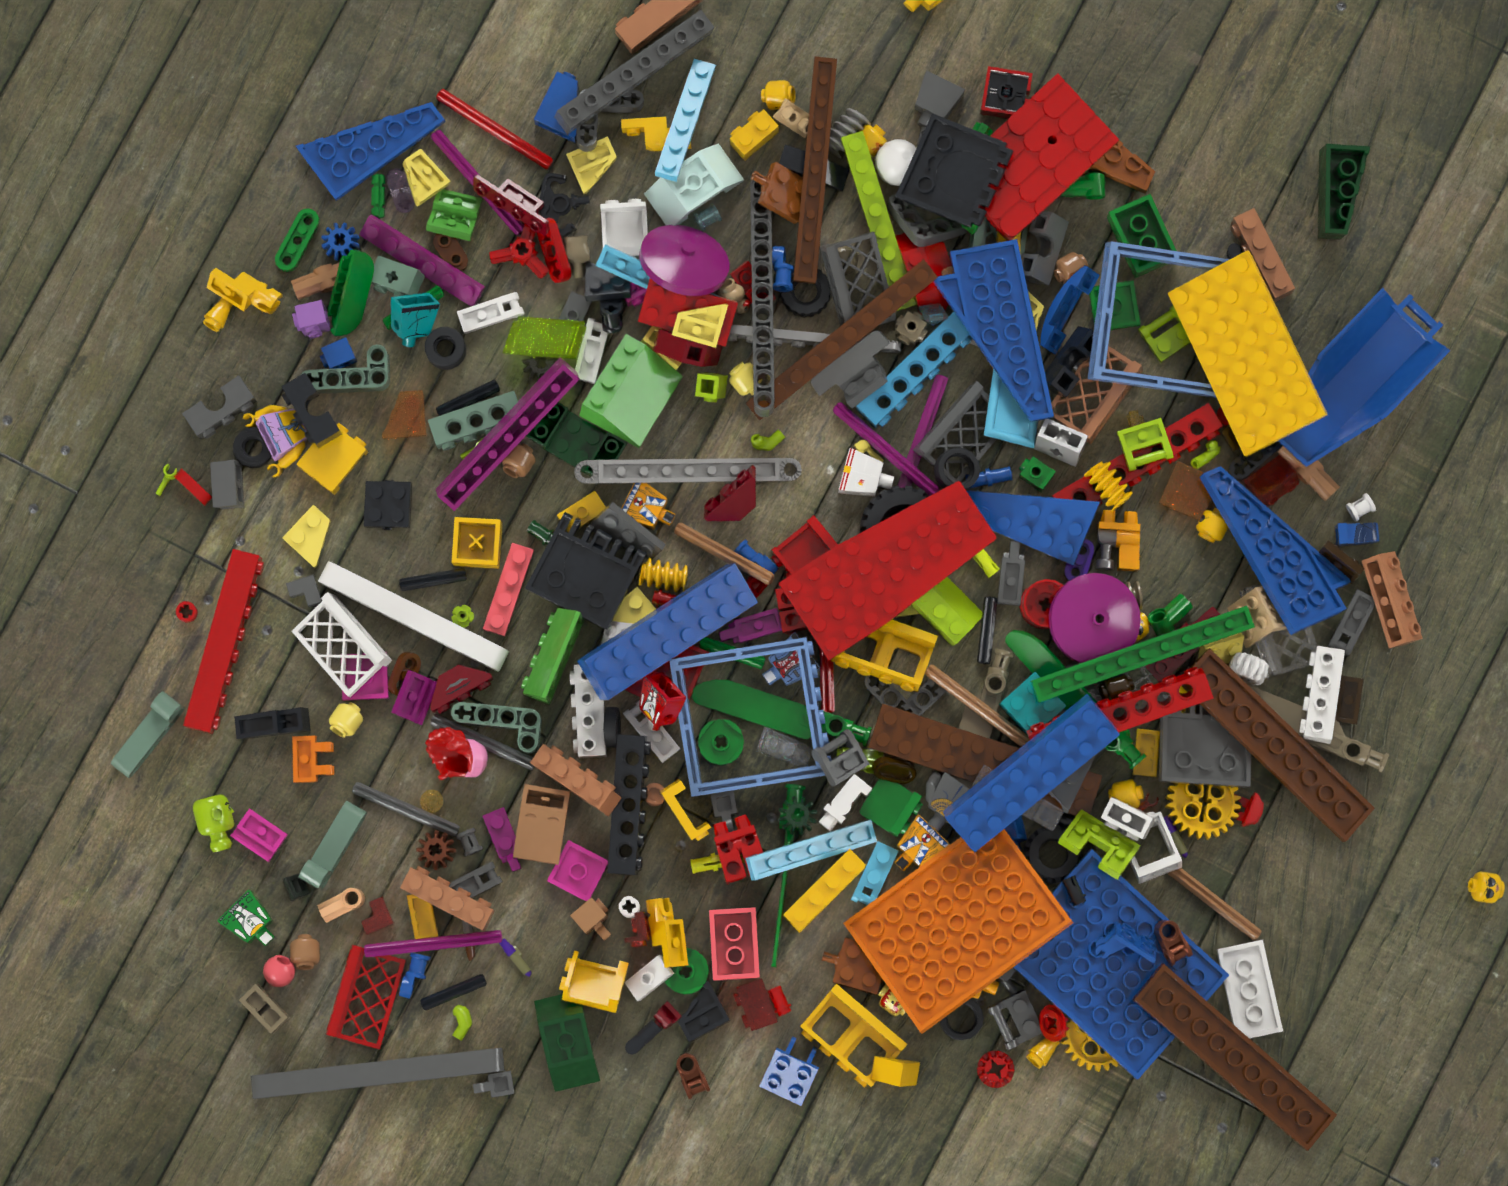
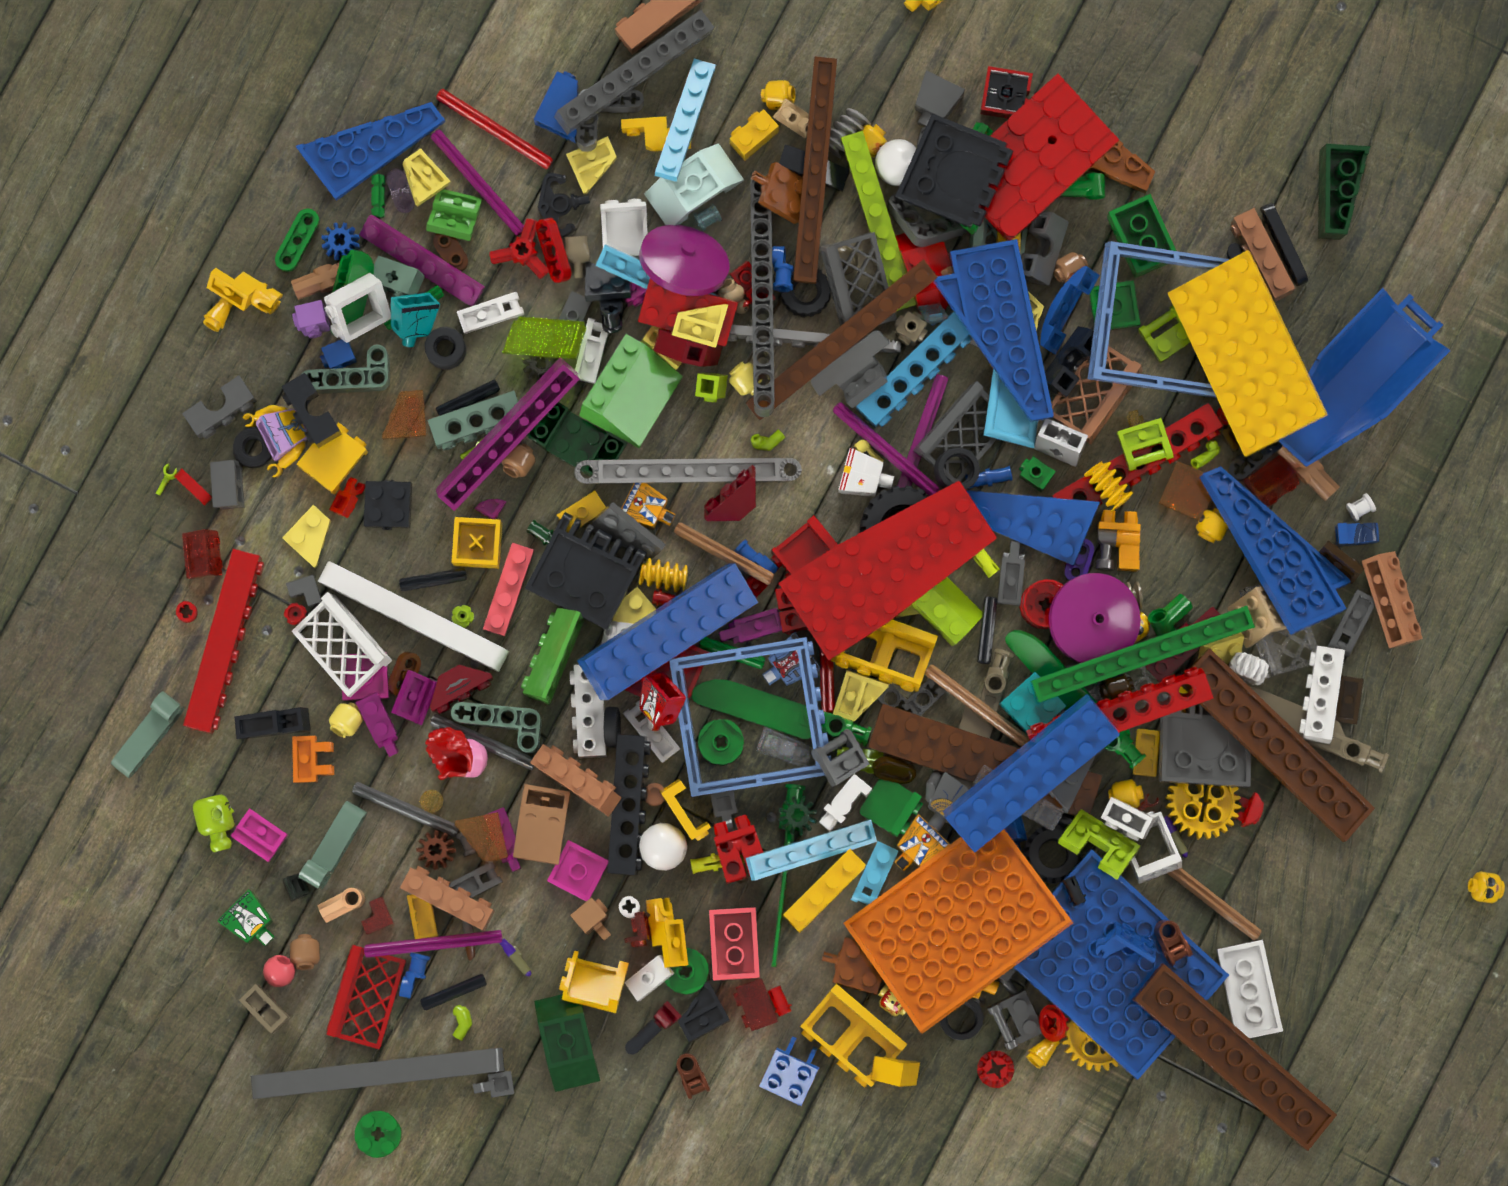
(202, 554): none -> clear red bracket
(289, 611): none -> red plate
(335, 301): none -> white window
(345, 500): none -> red plate
(378, 722): none -> magenta hinge
(386, 1144): none -> green plate
(485, 836): none -> clear orange wing
(490, 508): none -> magenta tile
(515, 201): dark red bracket -> none
(663, 846): none -> white piece
(857, 695): none -> light yellow wing
(1284, 244): none -> black beam

